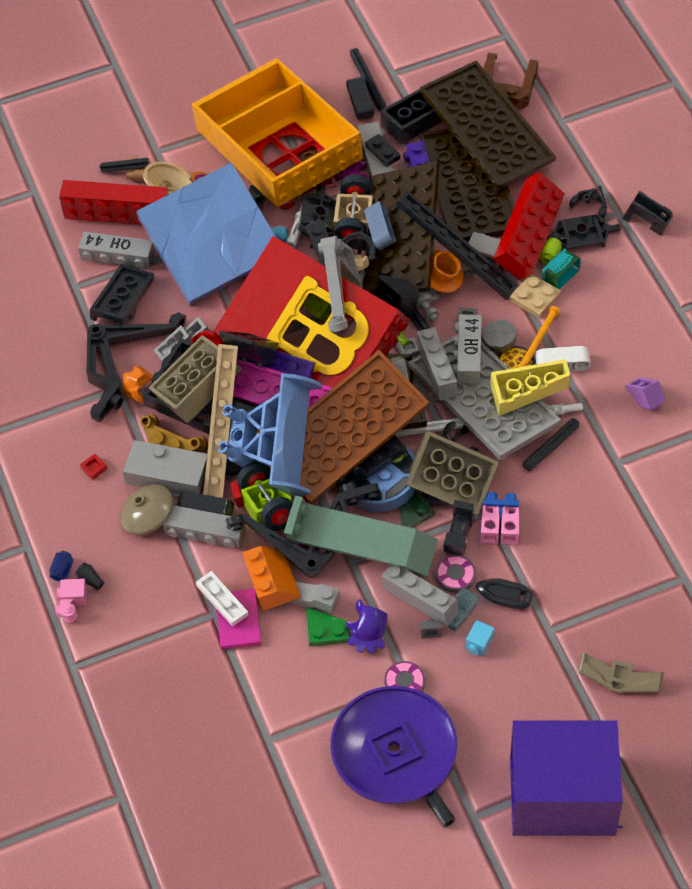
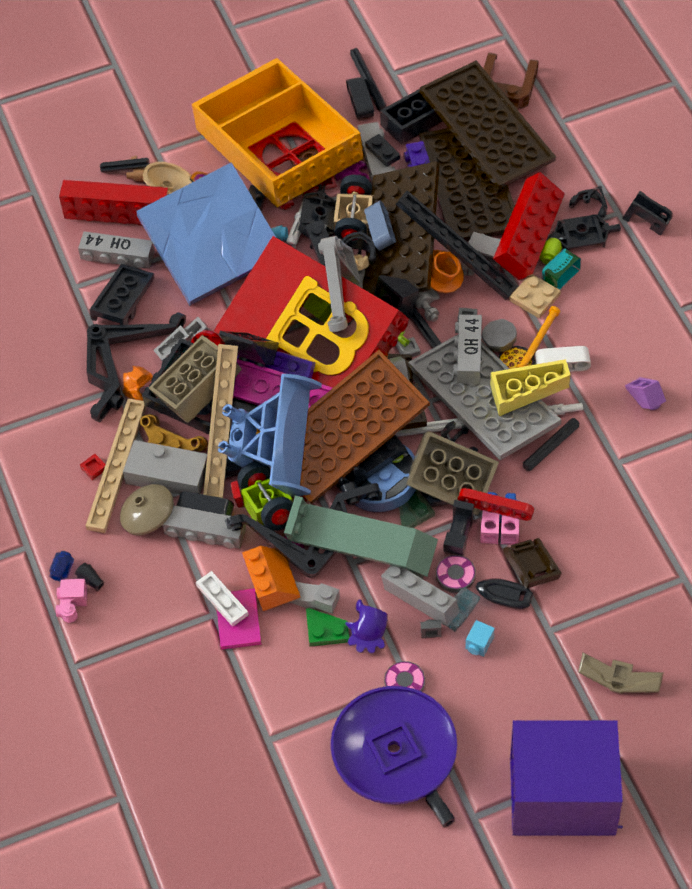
(113, 472): none -> tan plate
(436, 364): light grey brick -> none
(497, 504): none -> red beam
(532, 561): none -> dark brown container

